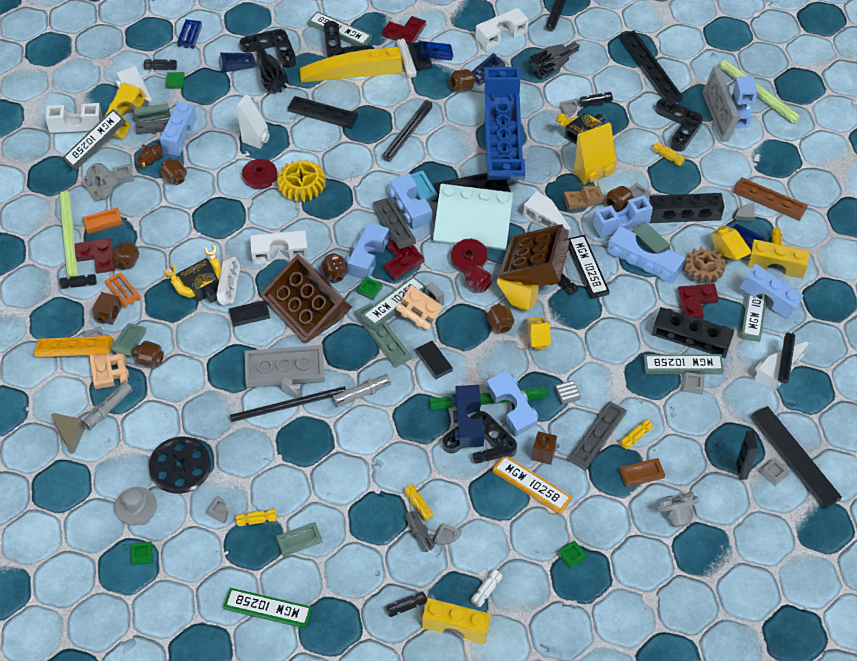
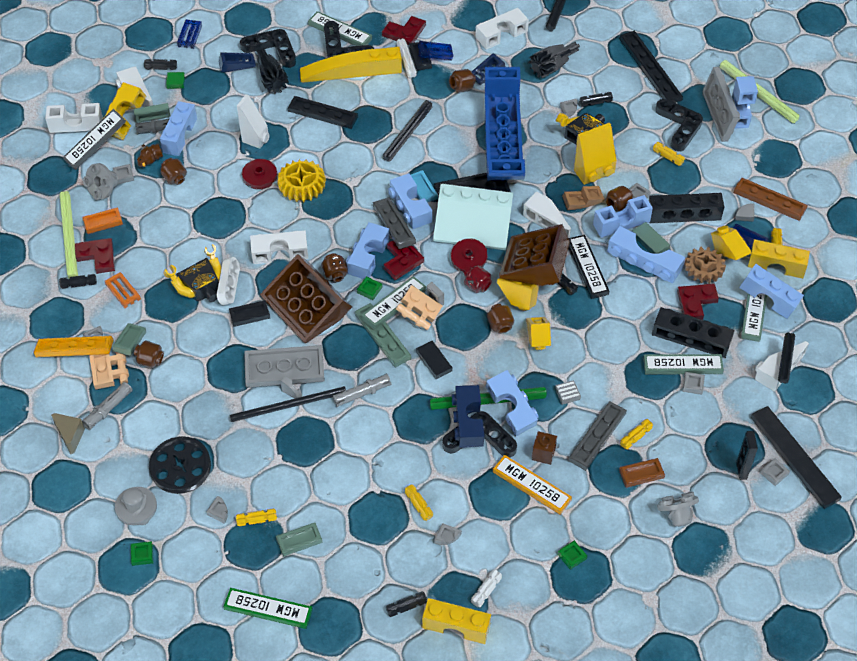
(106, 308): reddish brown brick -> none
(125, 255): reddish brown head -> none
(419, 531): dark grey pin -> none
(491, 454): black axle -> none

